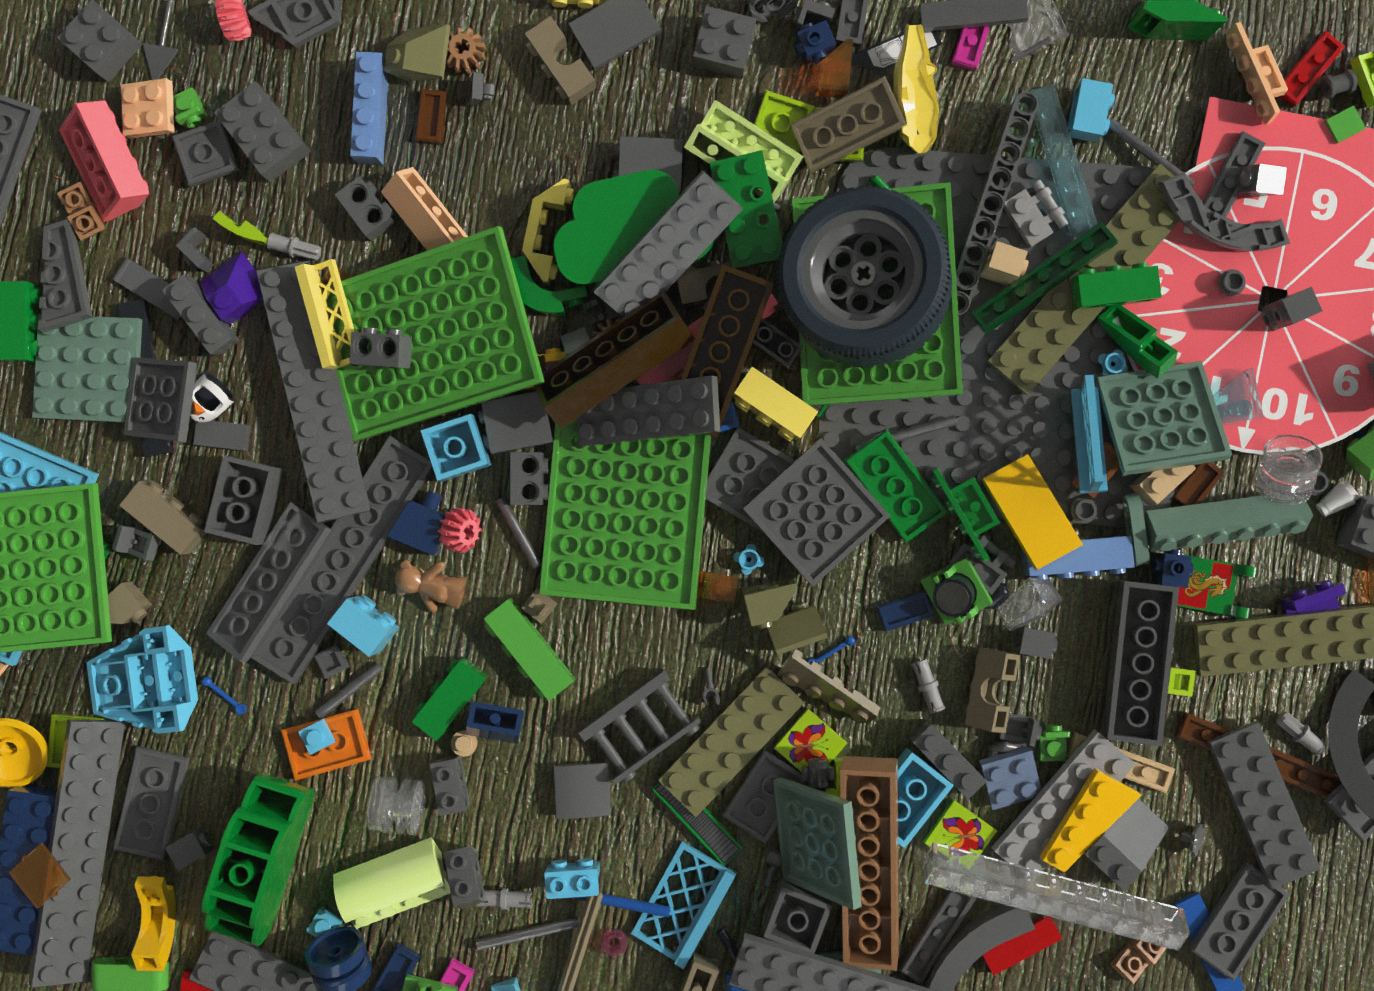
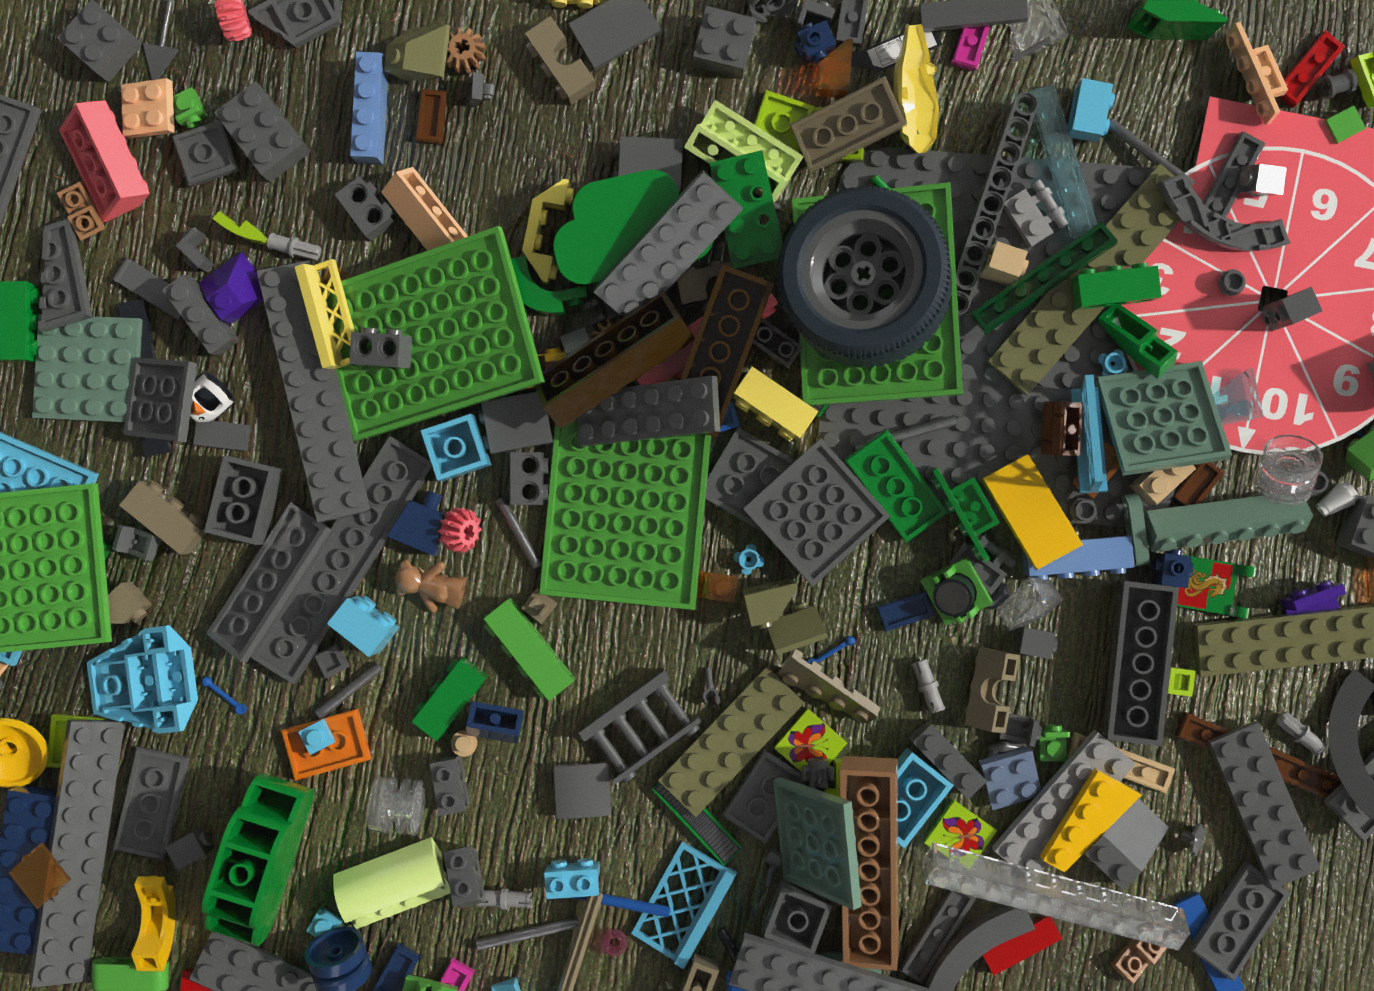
(1062, 428): none -> reddish brown brick

